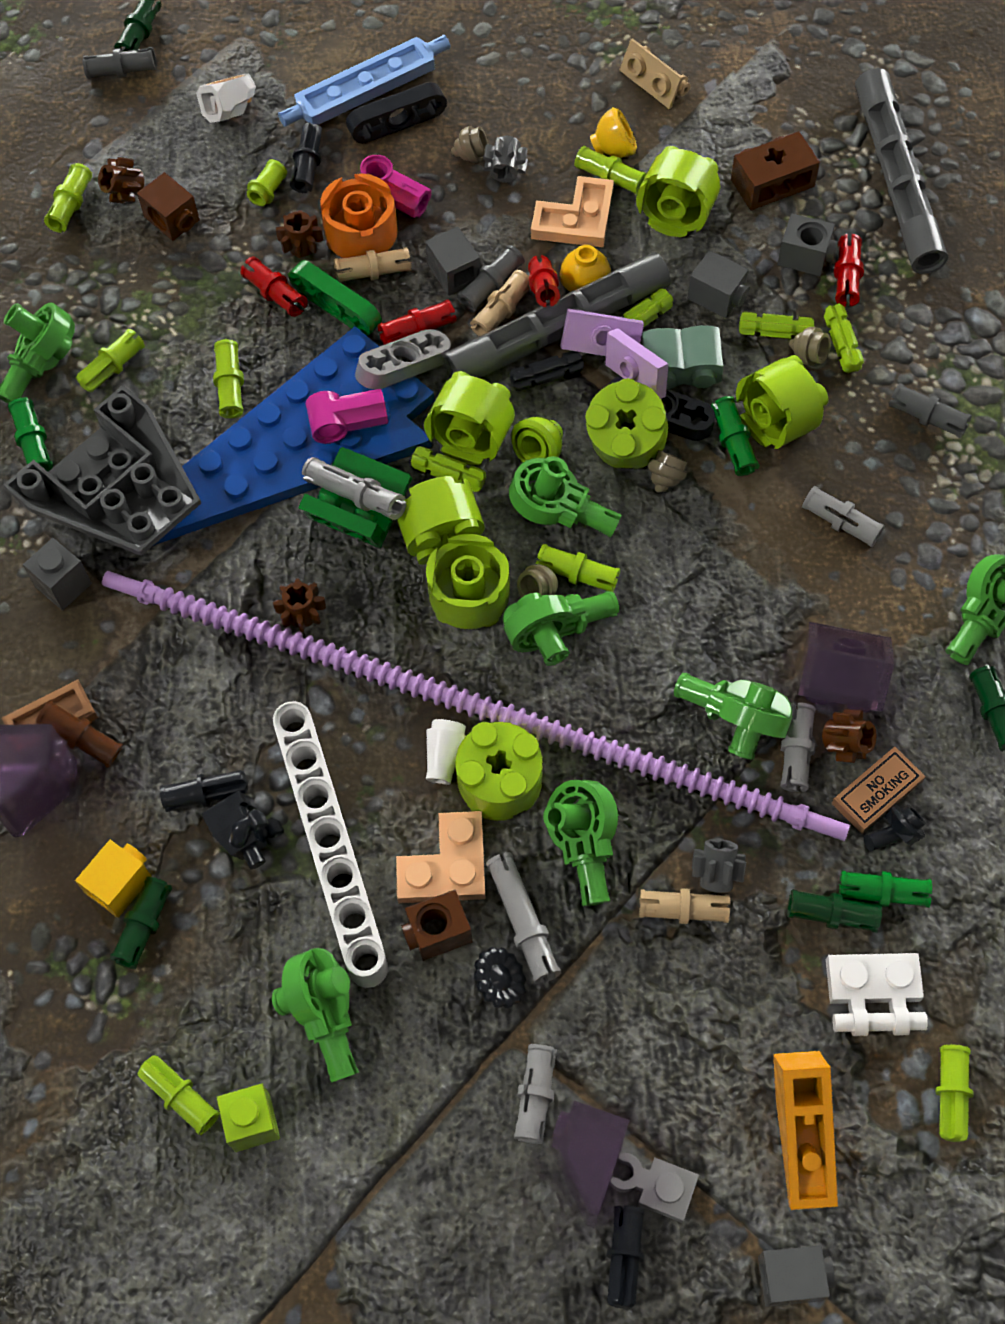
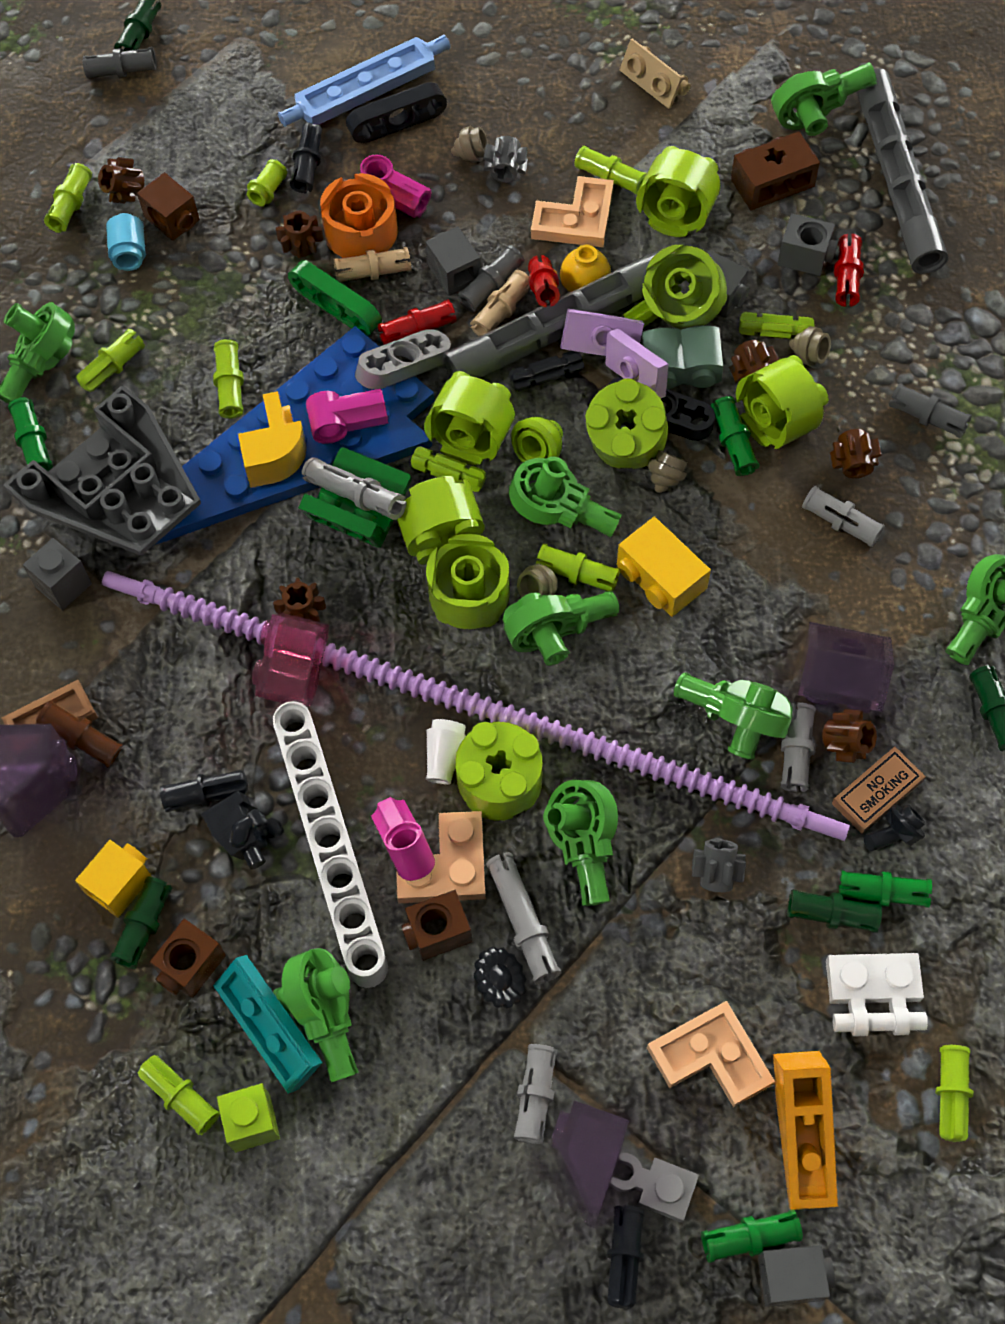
(125, 241): none -> medium azure brick
(183, 941): none -> reddish brown brick
(225, 97): white rock -> none
(267, 1024): none -> teal tile
(273, 286): red pin -> none
(273, 451): none -> yellow brick
(290, 659): none -> clear pink brick
(403, 839): none -> dark pink piece
(614, 135): yellow brick -> none
(662, 567): none -> yellow brick
(663, 289): none -> lime brick
(684, 906): tan pin -> none
(713, 1042): none -> light nougat plate
(750, 358): none -> reddish brown gear
(751, 1236): none -> green pin
(816, 95): none -> bright green pin
(843, 338): lime axle -> none
(855, 453): none -> reddish brown gear

